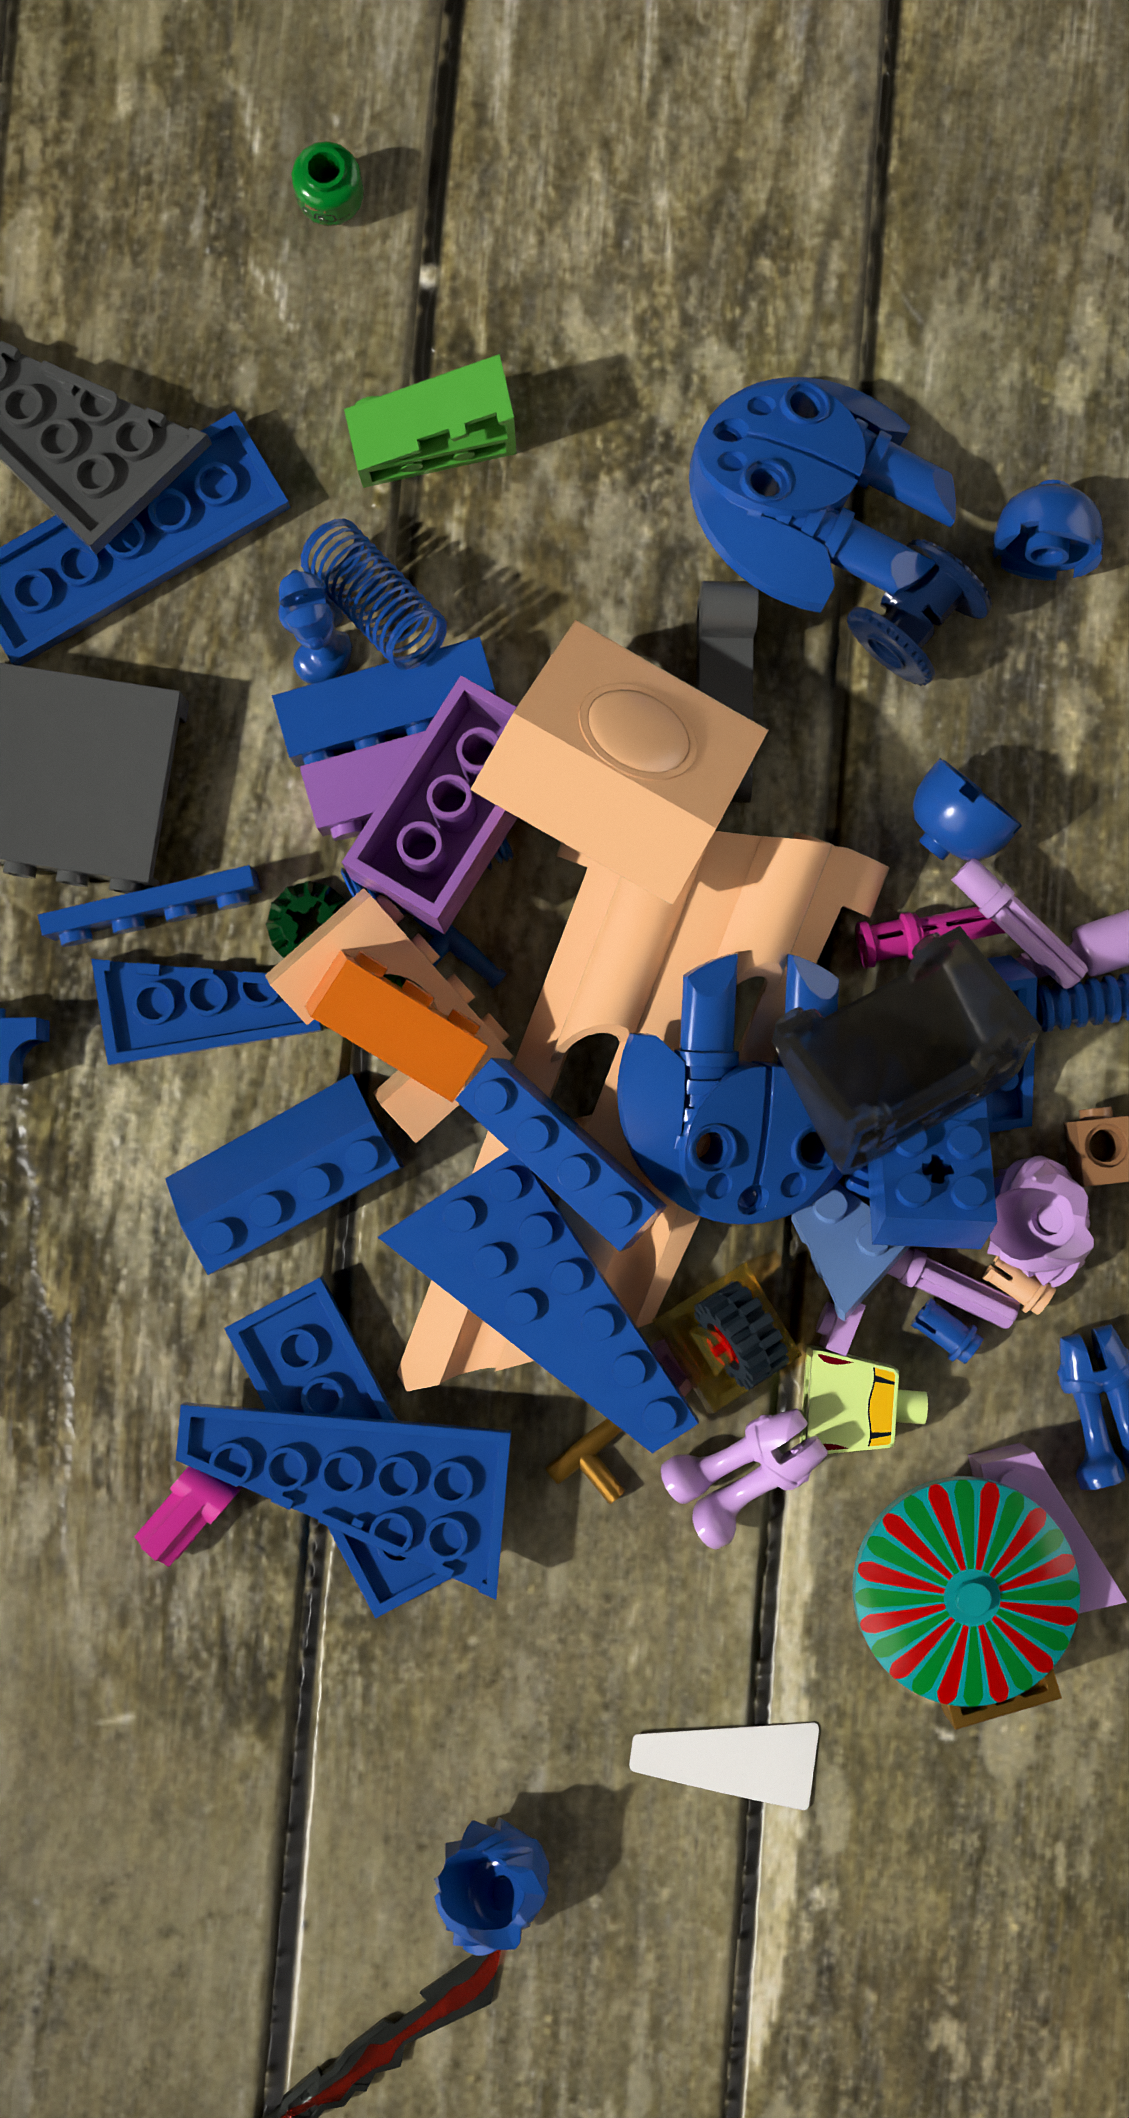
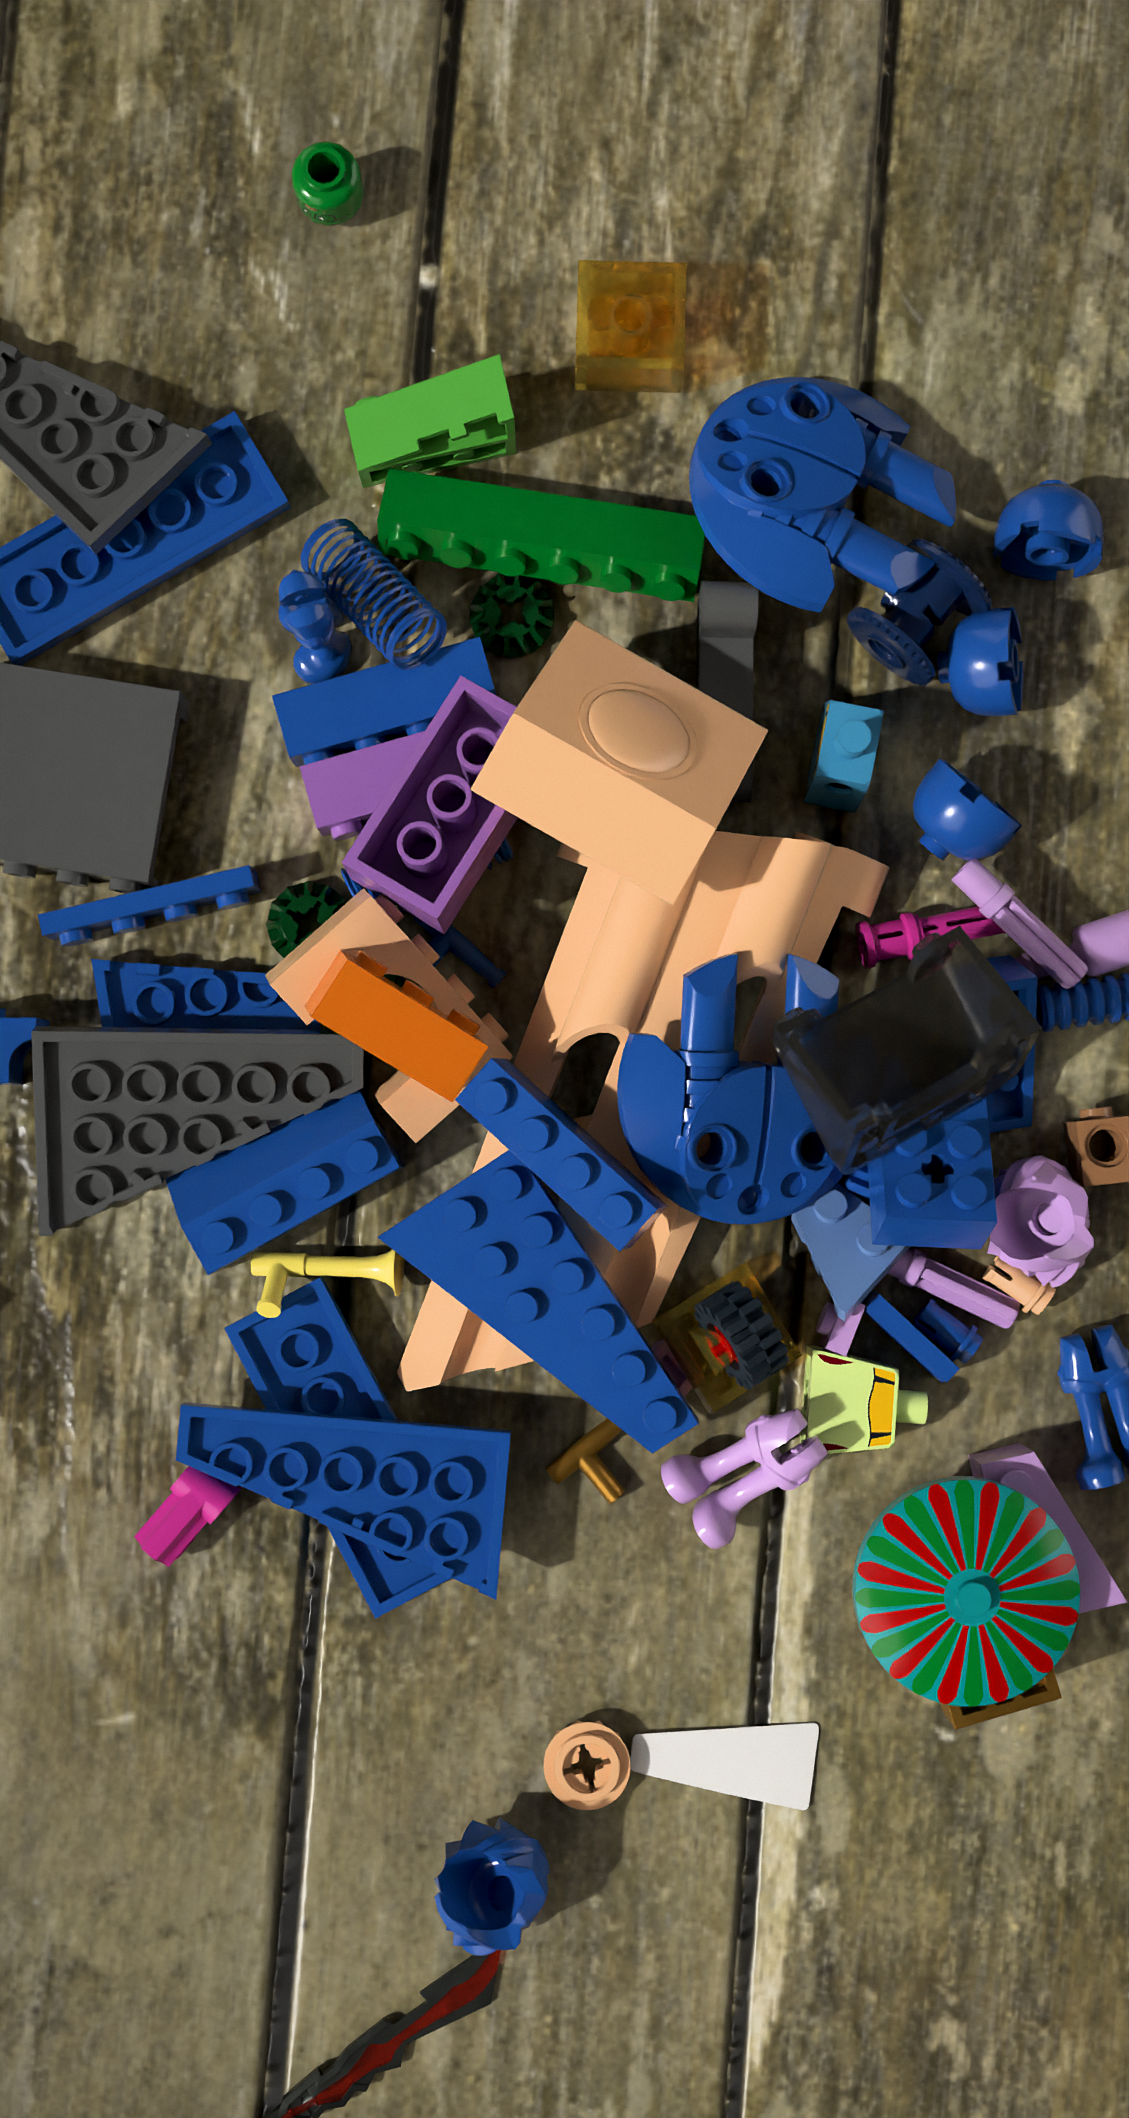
(148, 1102): none -> dark grey wing
(280, 1265): none -> light yellow piece
(512, 639): none -> dark green gear
(540, 535): none -> green brick
(571, 1785): none -> light nougat gear
(630, 326): none -> clear yellow brick
(843, 755): none -> dark azure torso
(909, 1337): none -> blue tile
(985, 663): none -> blue cylinder

